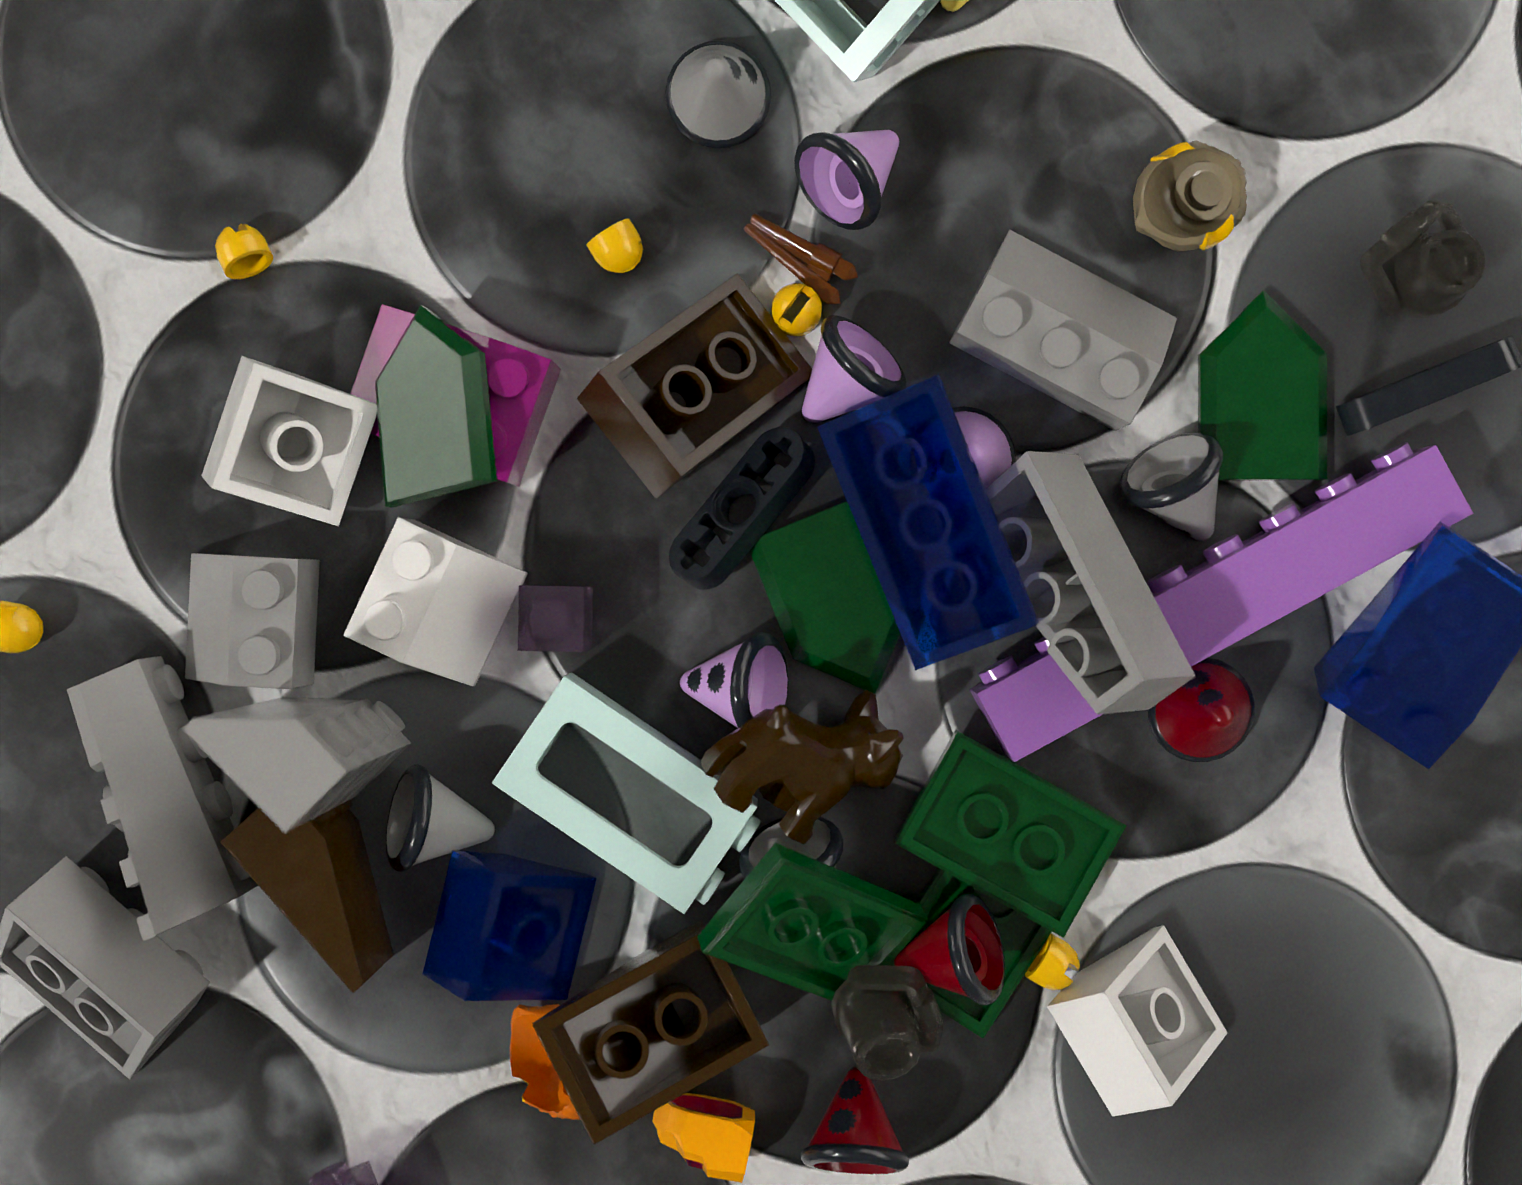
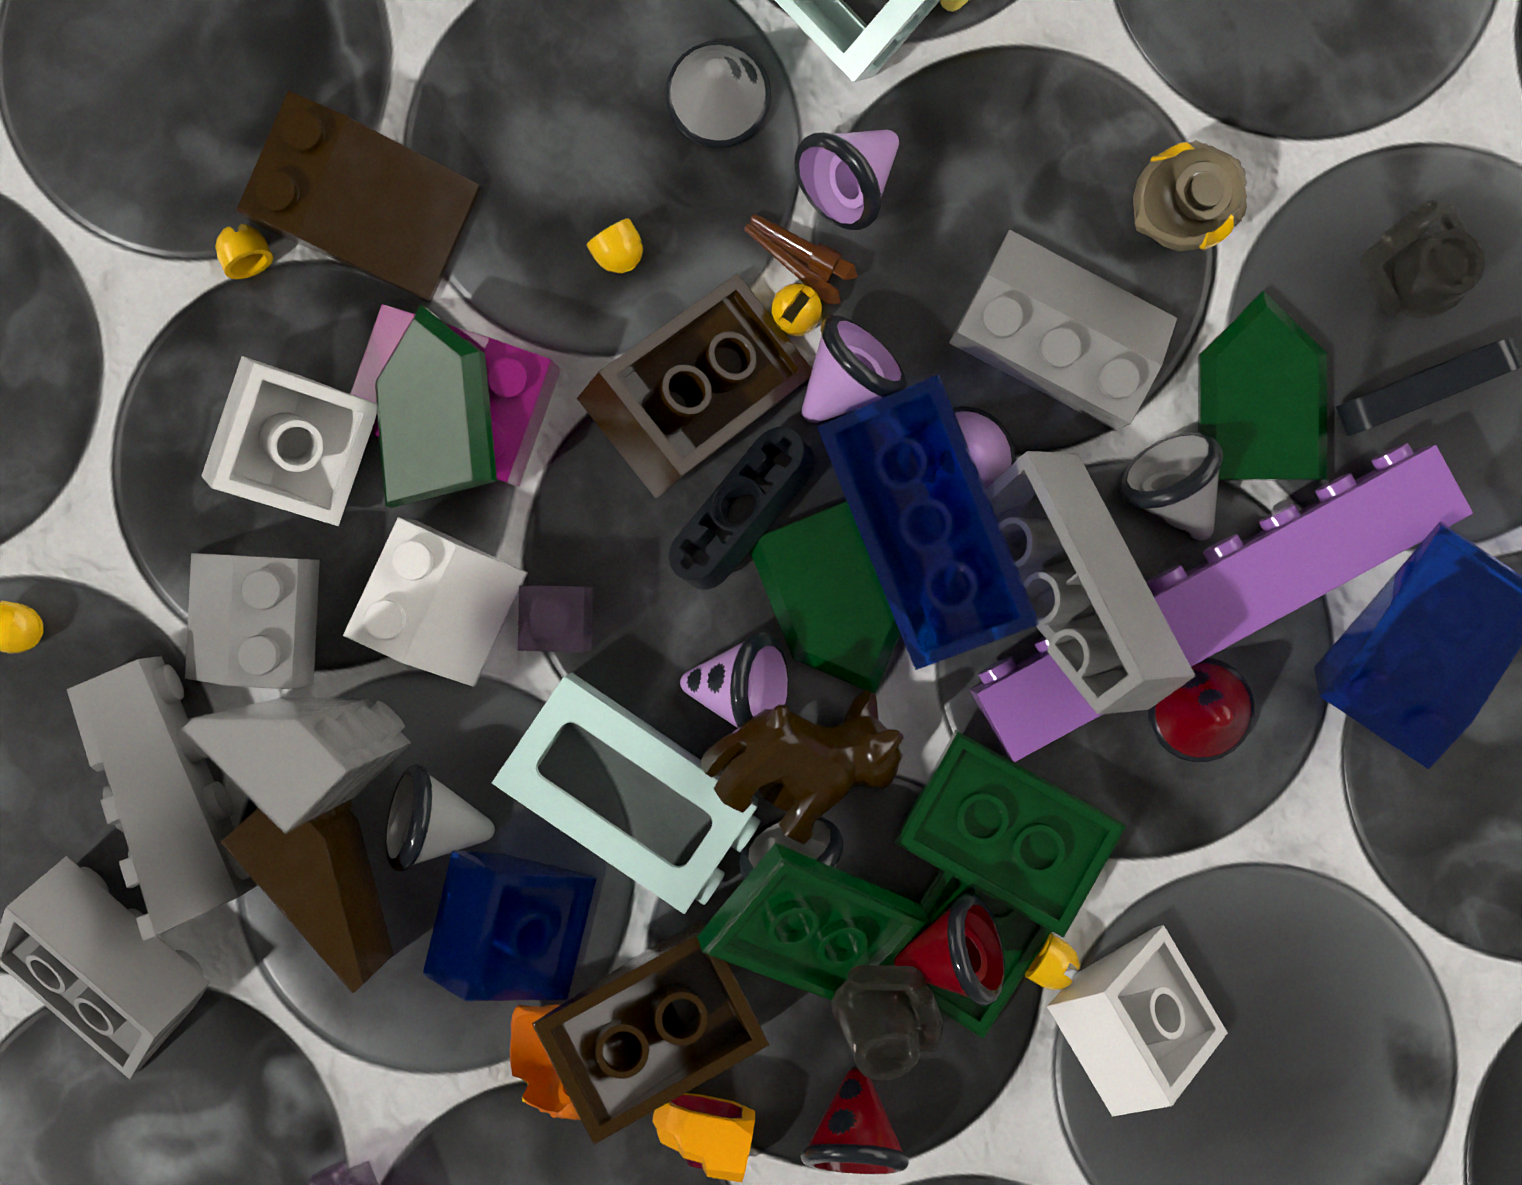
(358, 197): none -> dark brown slope

